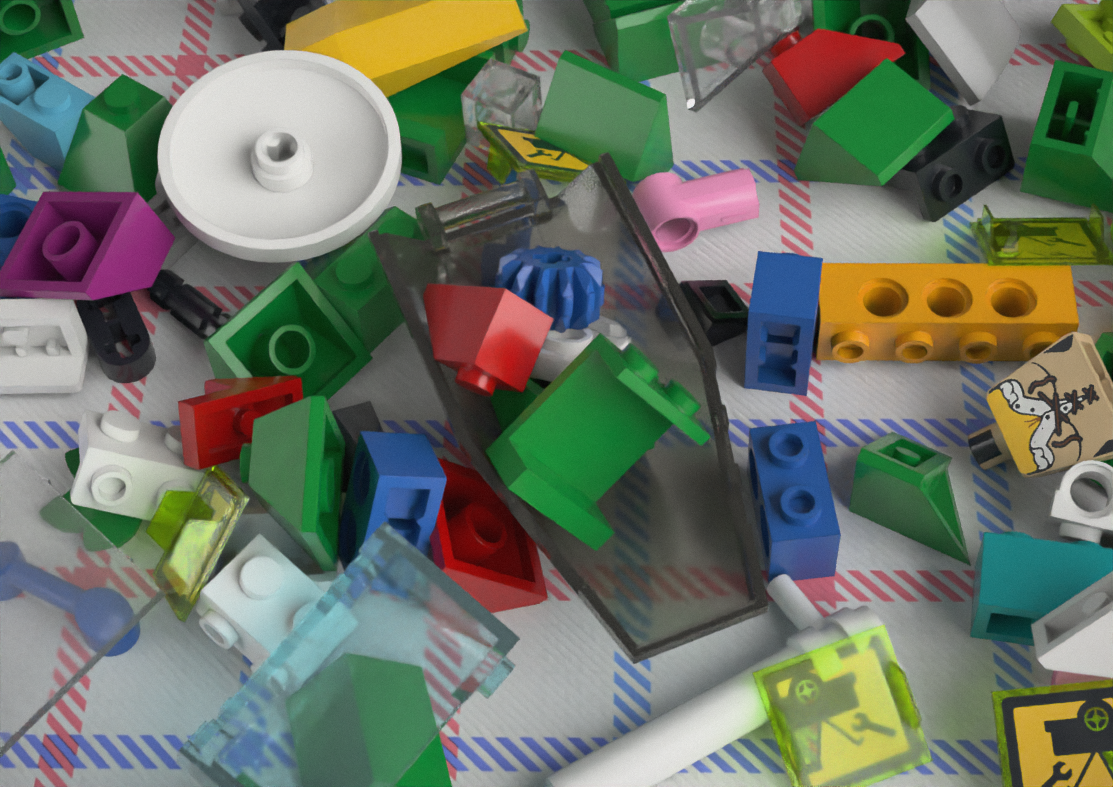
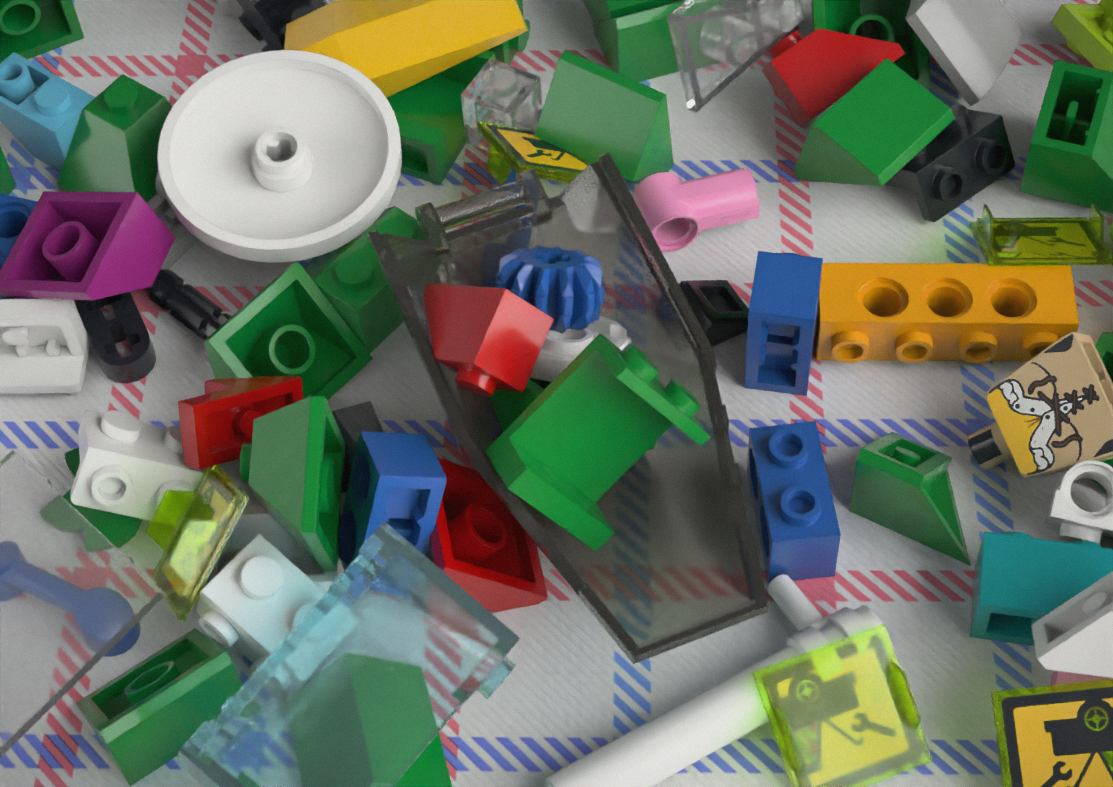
(161, 703): none -> green slope

